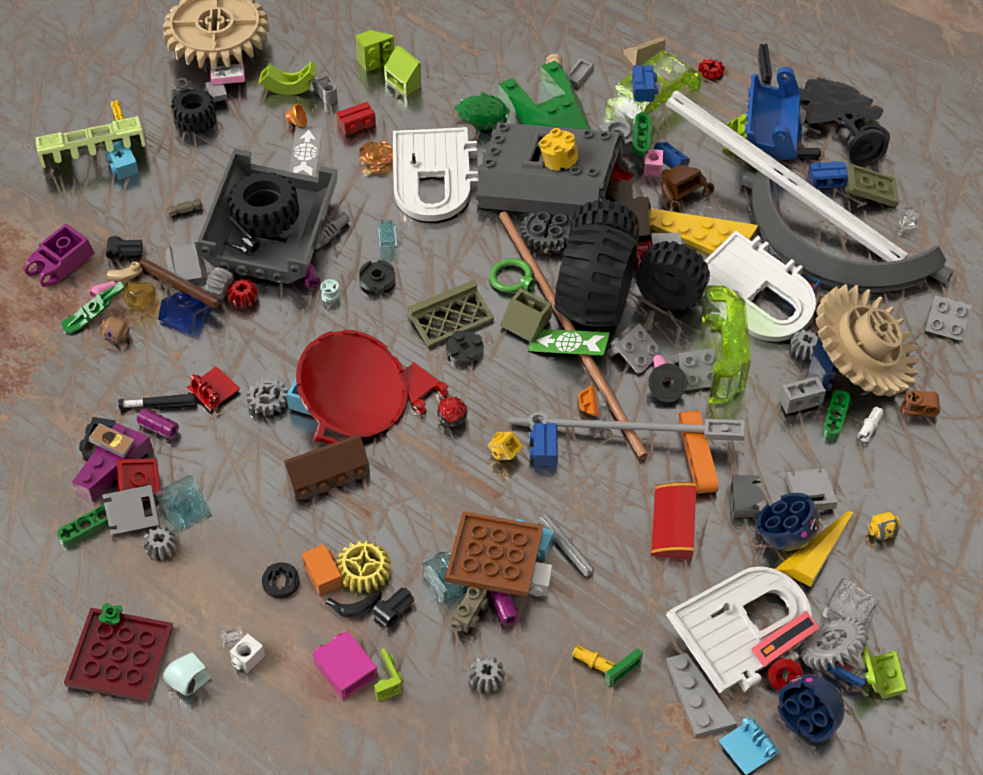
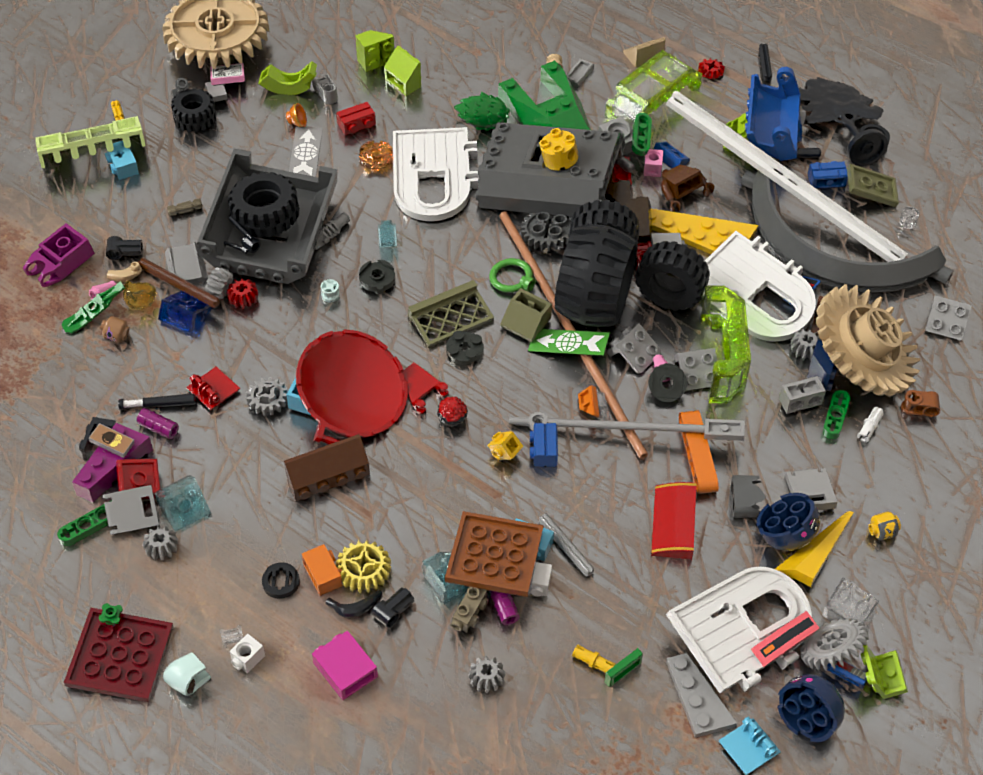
(311, 277): magenta bush -> none
(388, 687): lime bracket -> none
(644, 83): blue brick -> none
(777, 680): red gear -> none

